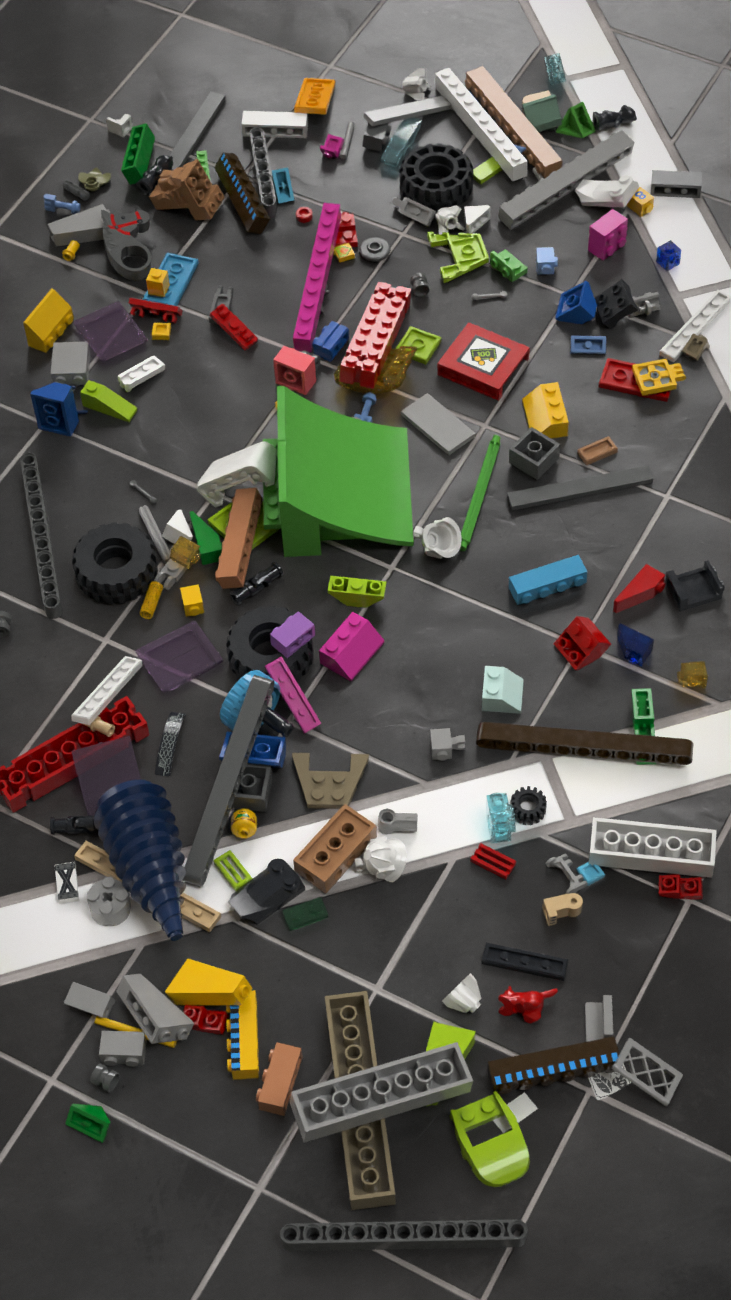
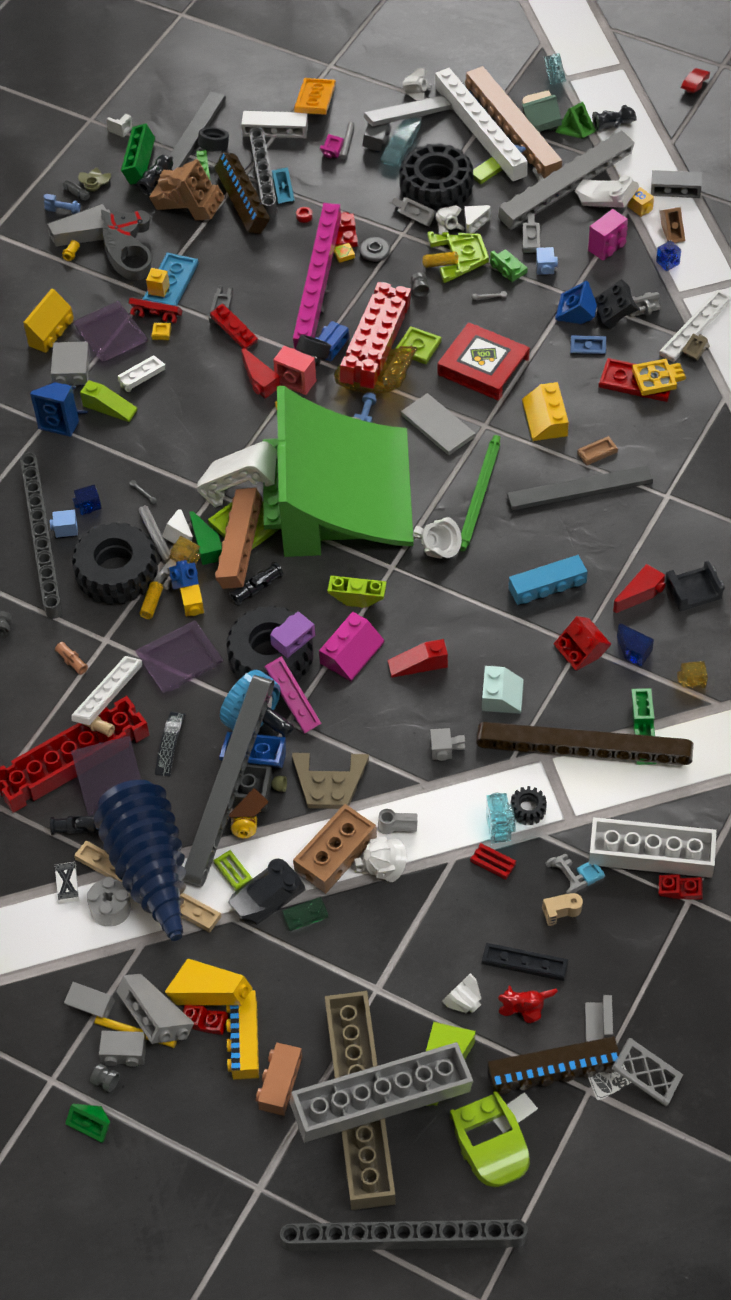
(64, 523): none -> light blue brick
(71, 658): none -> nougat pin
(87, 499): none -> clear blue brick
(183, 574): none -> blue brick
(213, 139): none -> black tyre
(250, 805): none -> reddish brown tile
(261, 376): none -> red slope
(279, 783): none -> olive hinge
(313, 346): none -> black tyre
(422, 658): none -> red slope
(440, 259): none -> yellow piece
(531, 235): none -> light grey hinge
(534, 453): dark grey brick -> none
(672, 224): none -> medium nougat slope
(694, 80): none -> red slope

